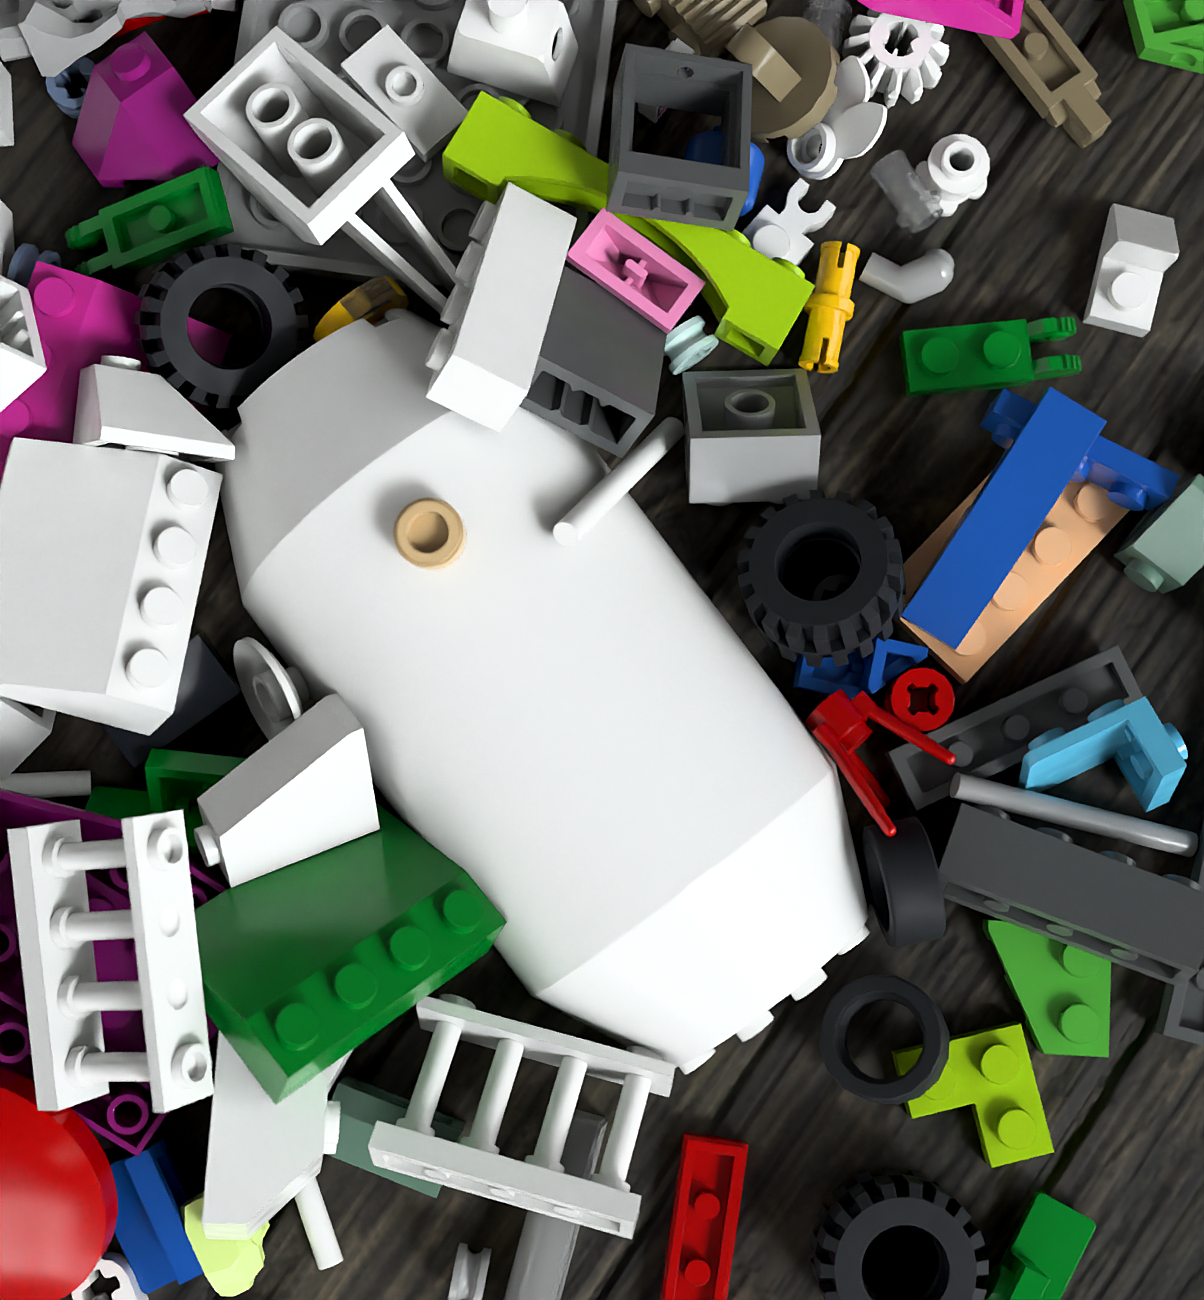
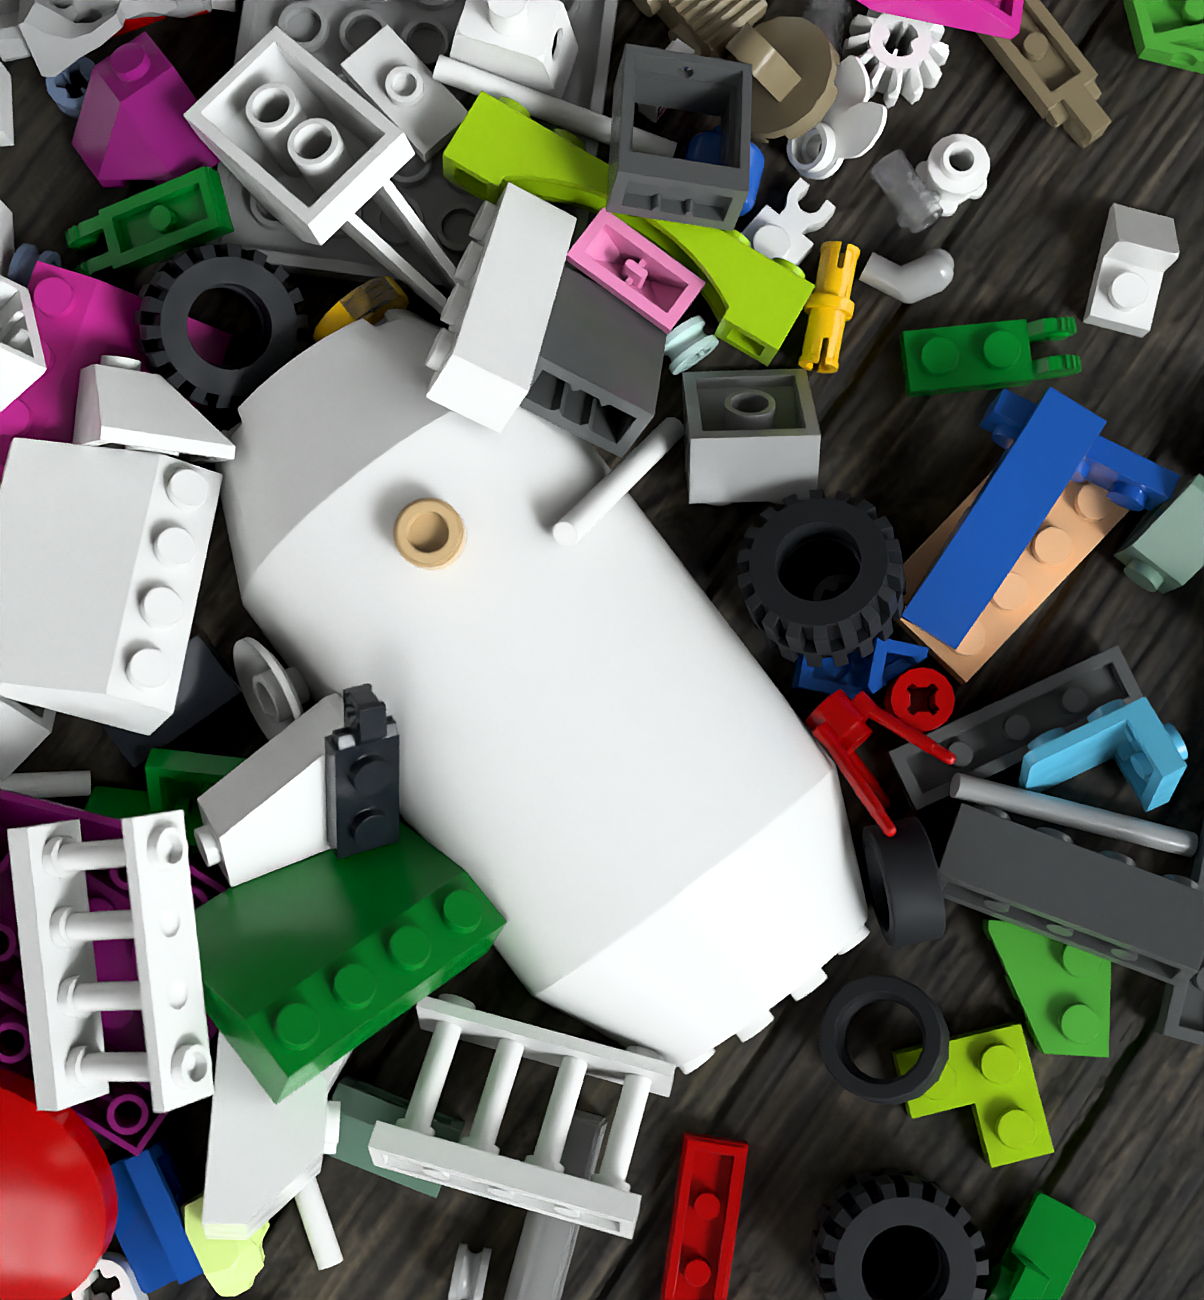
(362, 776): none -> black hinge
(545, 106): none -> white bar

